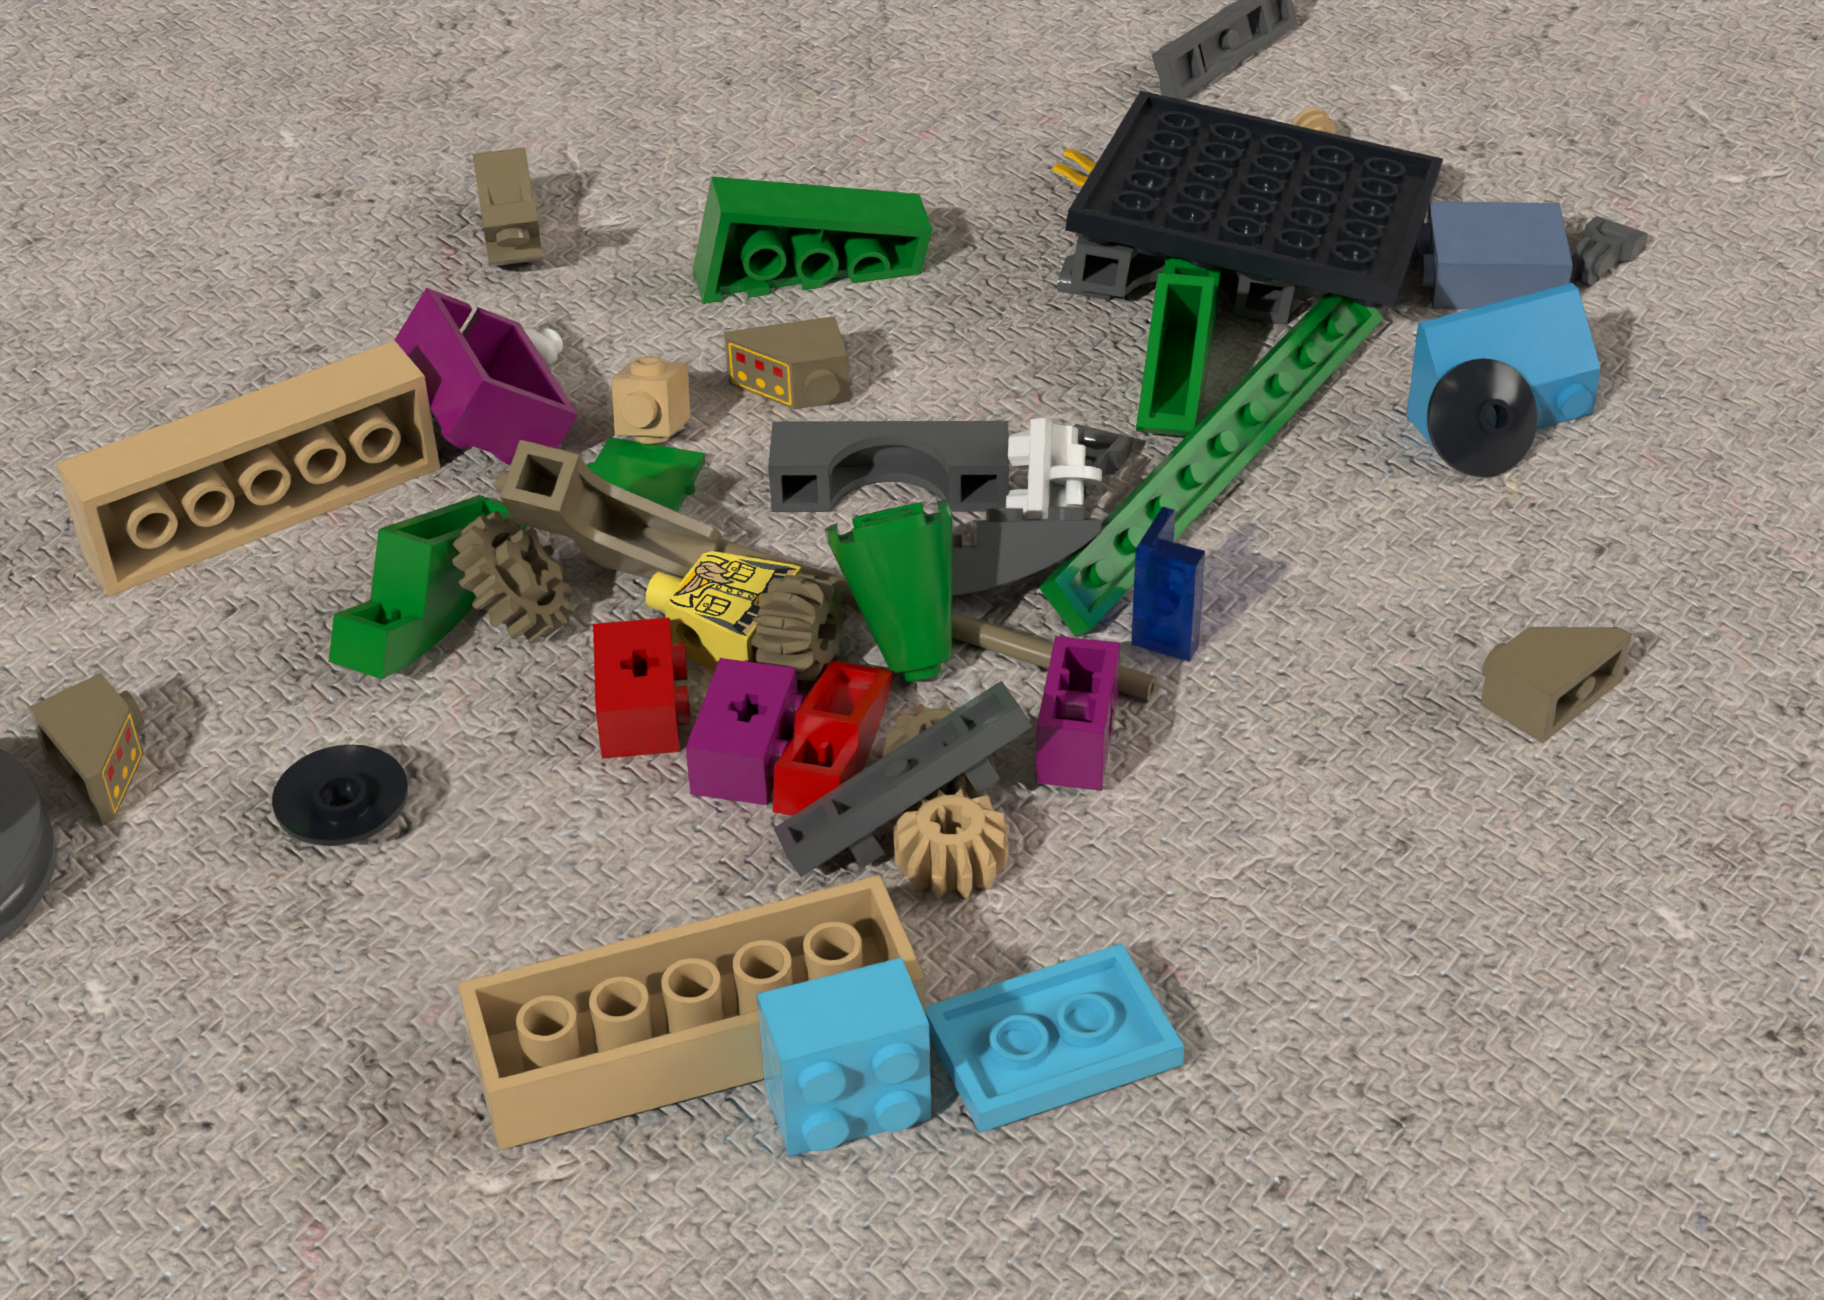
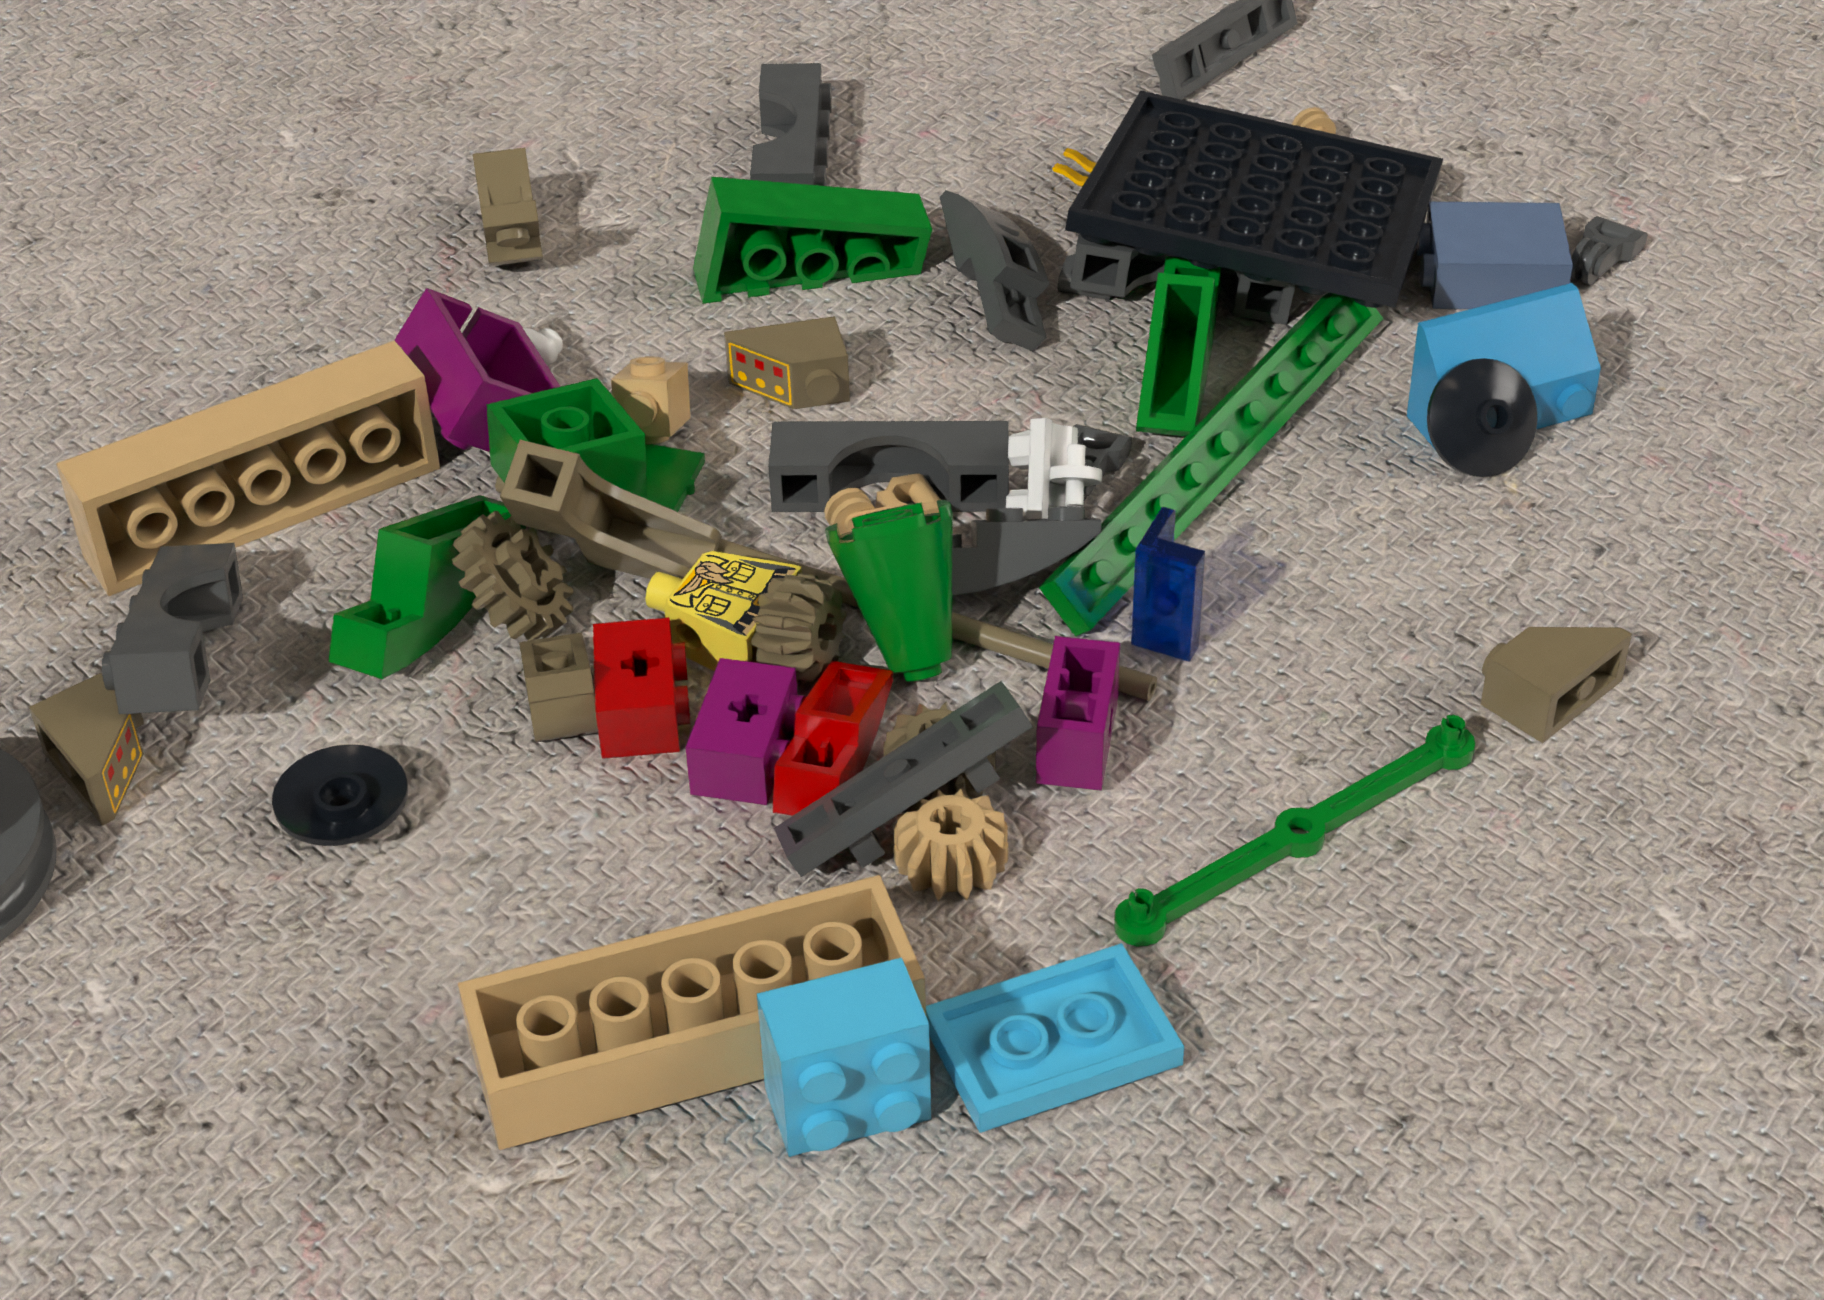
(160, 645): none -> dark grey arch
(559, 687): none -> dark tan plate
(573, 419): none -> green brick
(797, 112): none -> dark grey arch
(854, 502): none -> tan piece
(1004, 265): none -> dark grey slope
(1144, 917): none -> green piece

